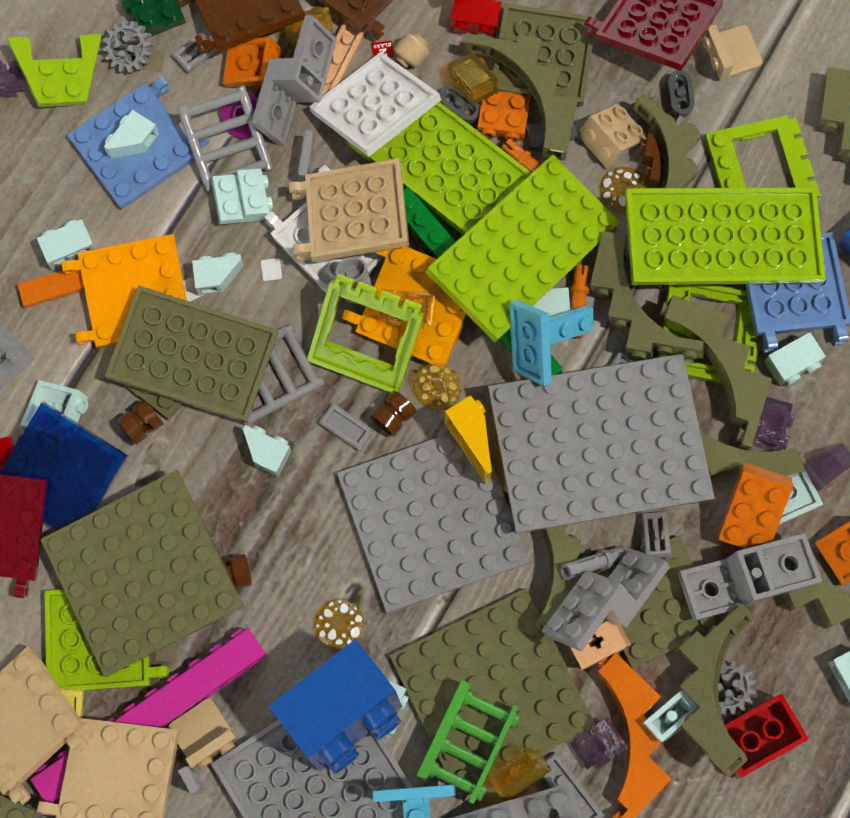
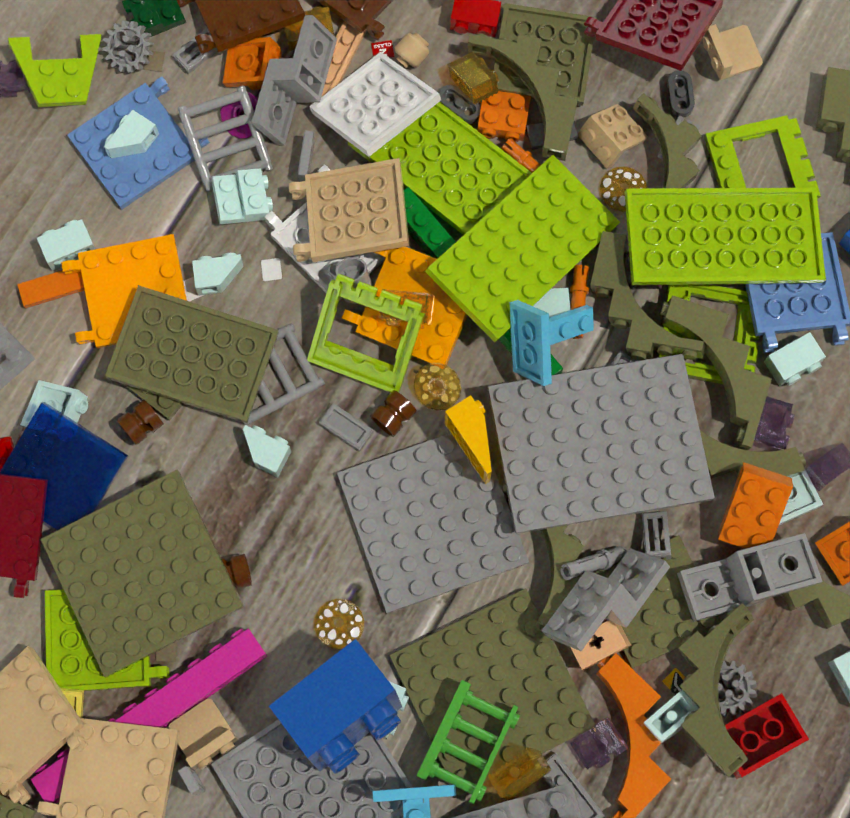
(651, 159): reddish brown slope -> none
(674, 681): none -> sticker

